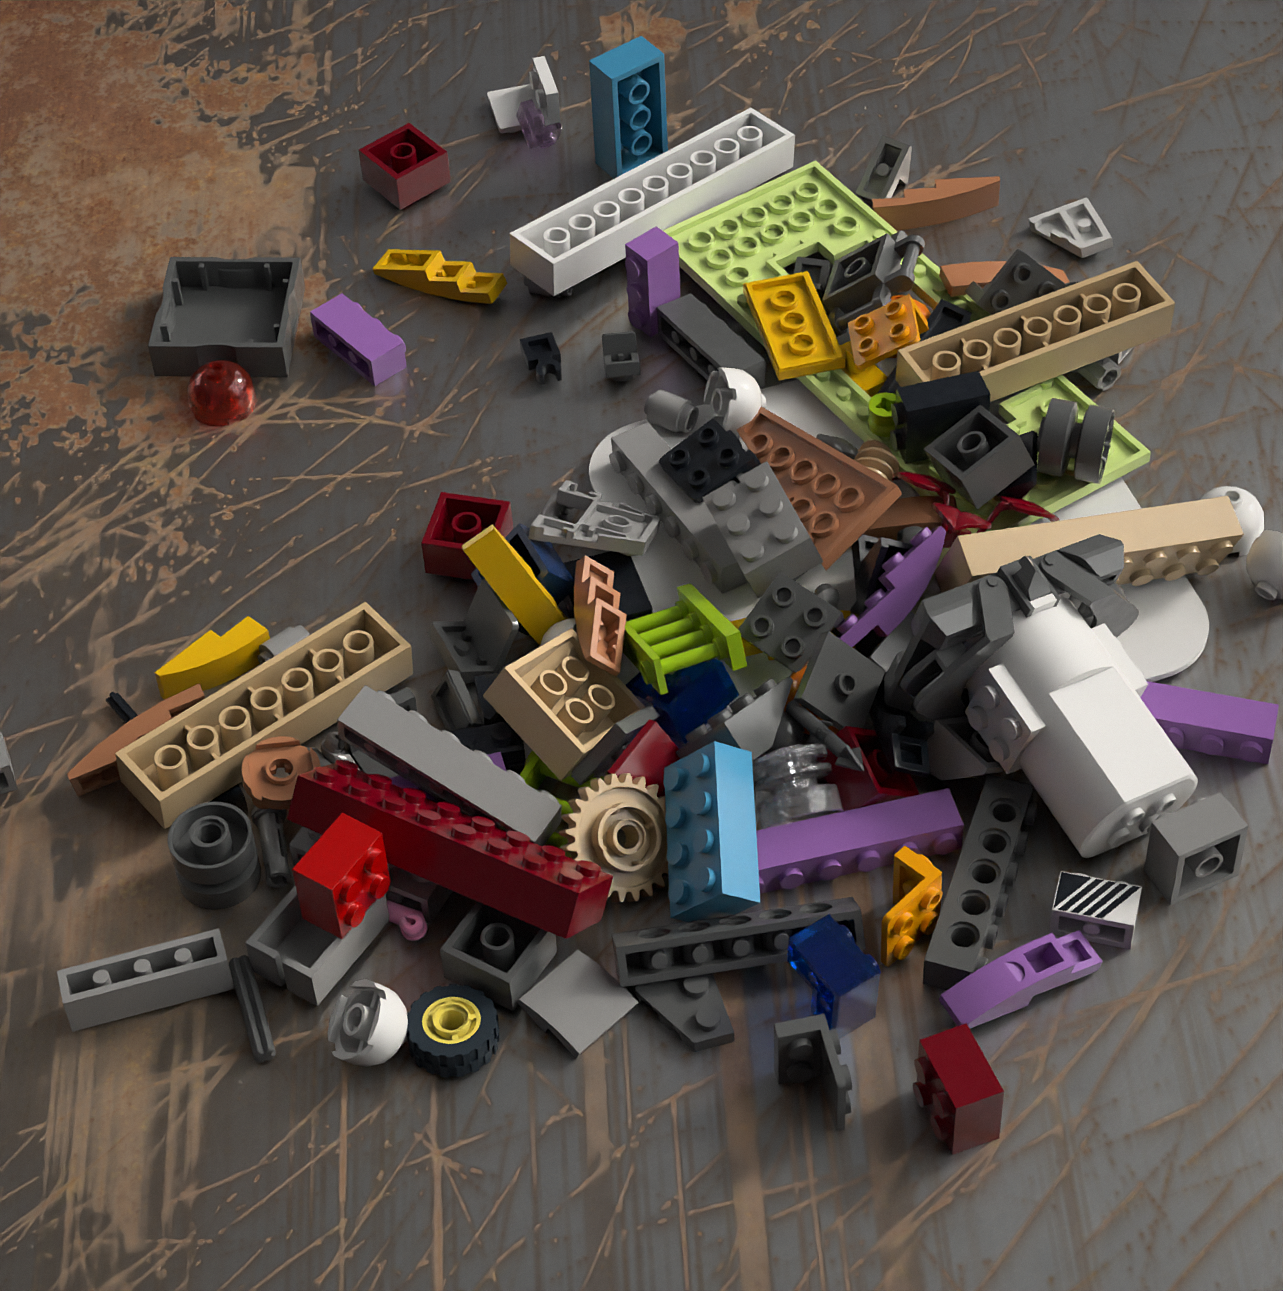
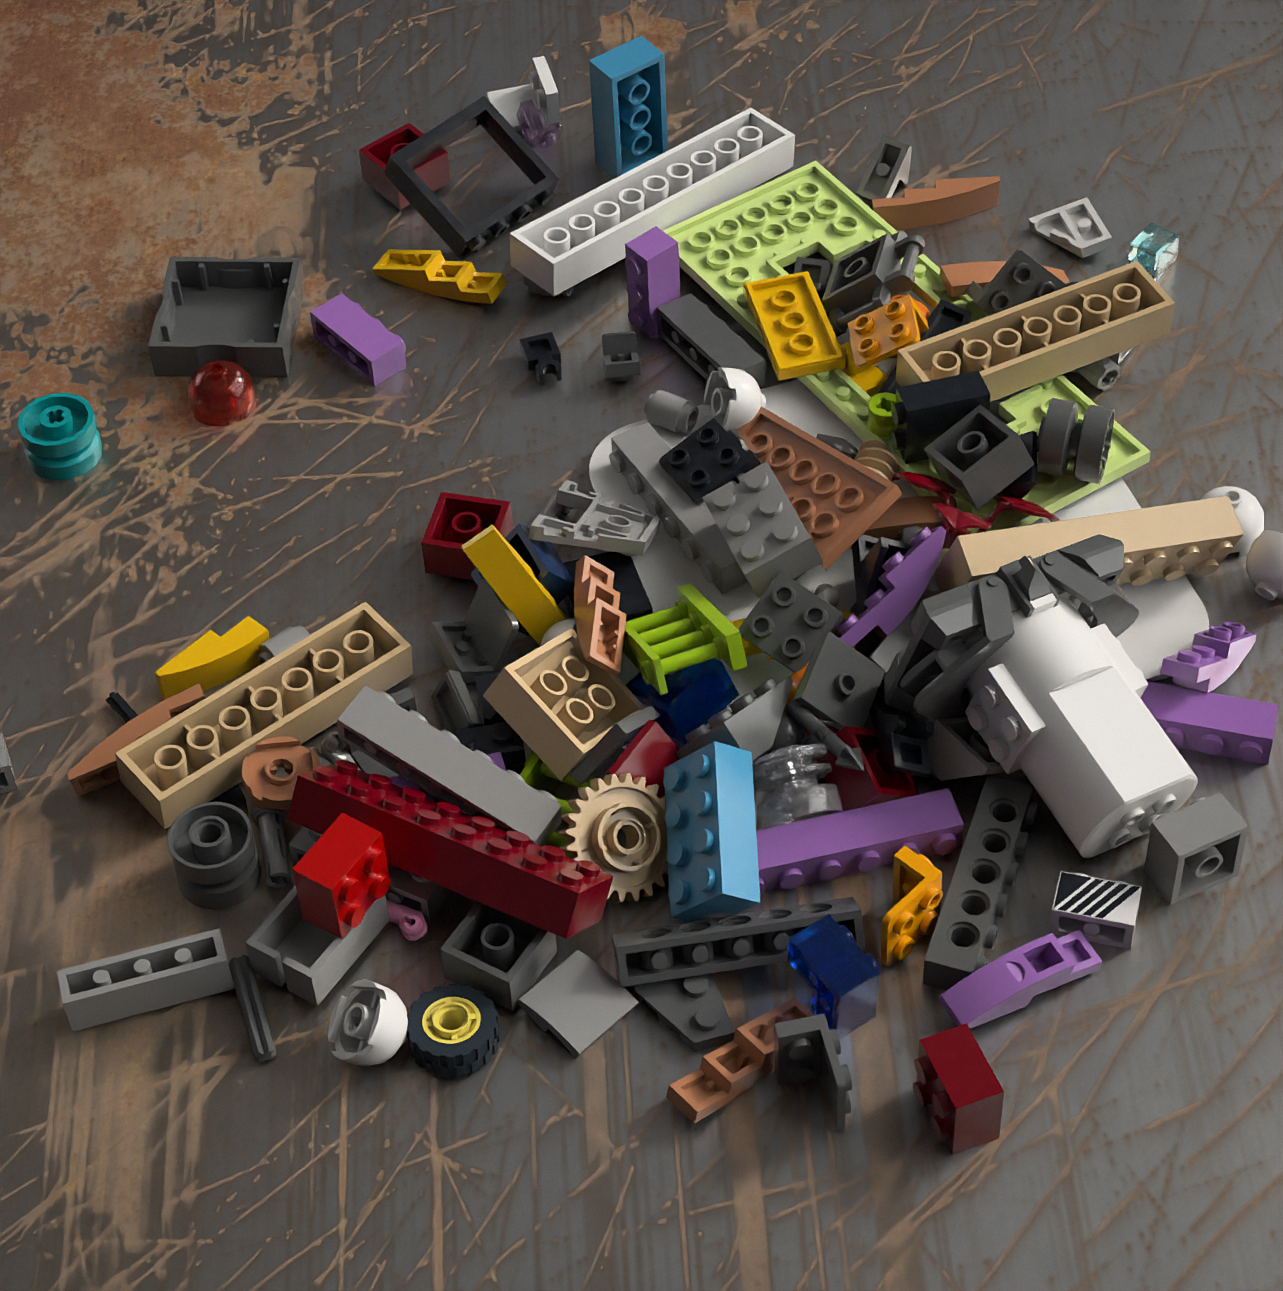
(60, 436): none -> teal wheel
(431, 208): none -> black window
(734, 1066): none -> nougat slope
(1154, 249): none -> clear light blue brick
(1212, 657): none -> medium lavender slope

